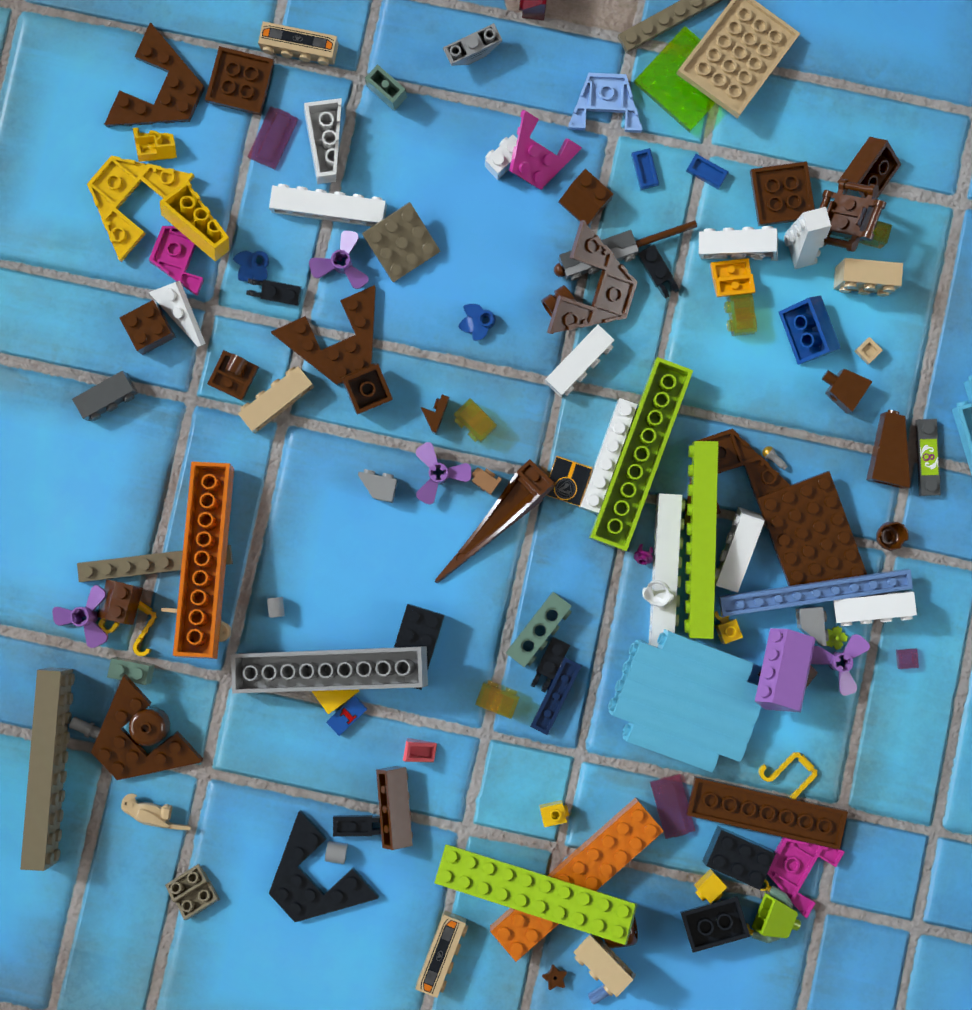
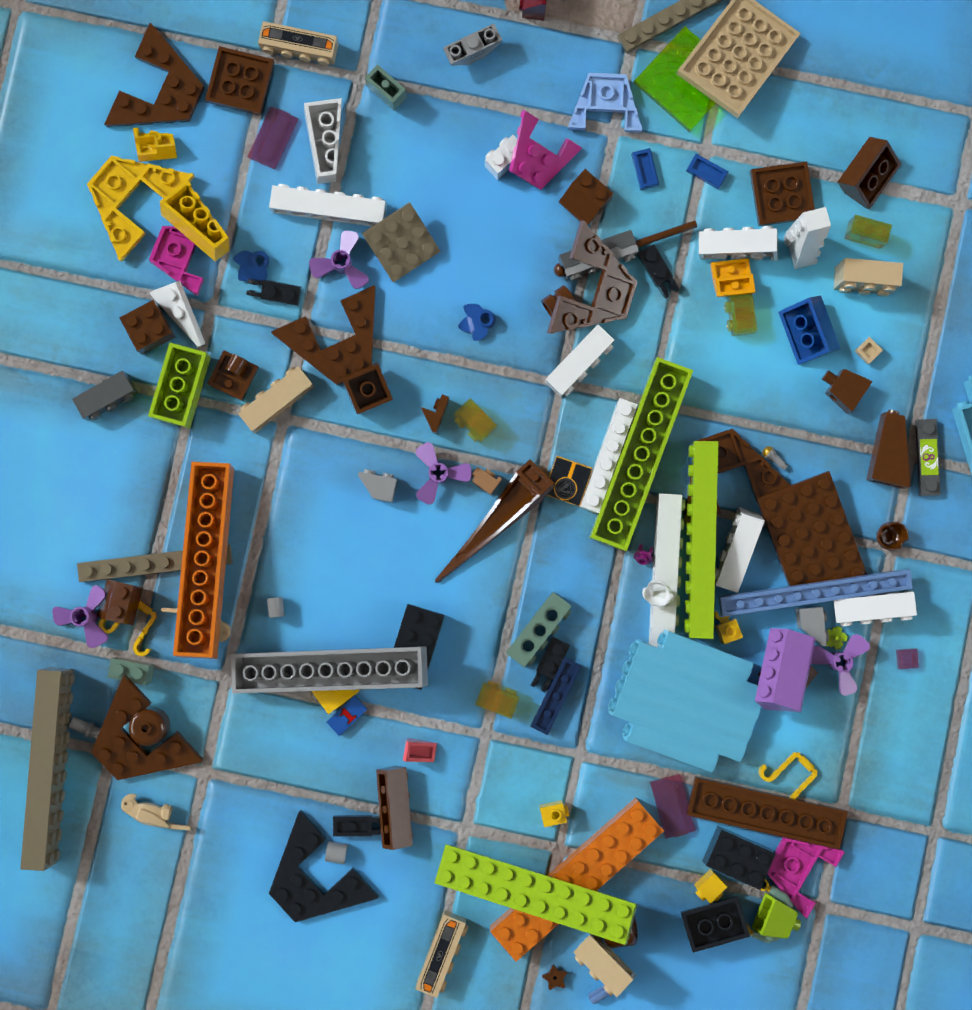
(179, 385): none -> lime brick
(192, 892): dark tan slope -> none
(852, 215): reddish brown brick -> none

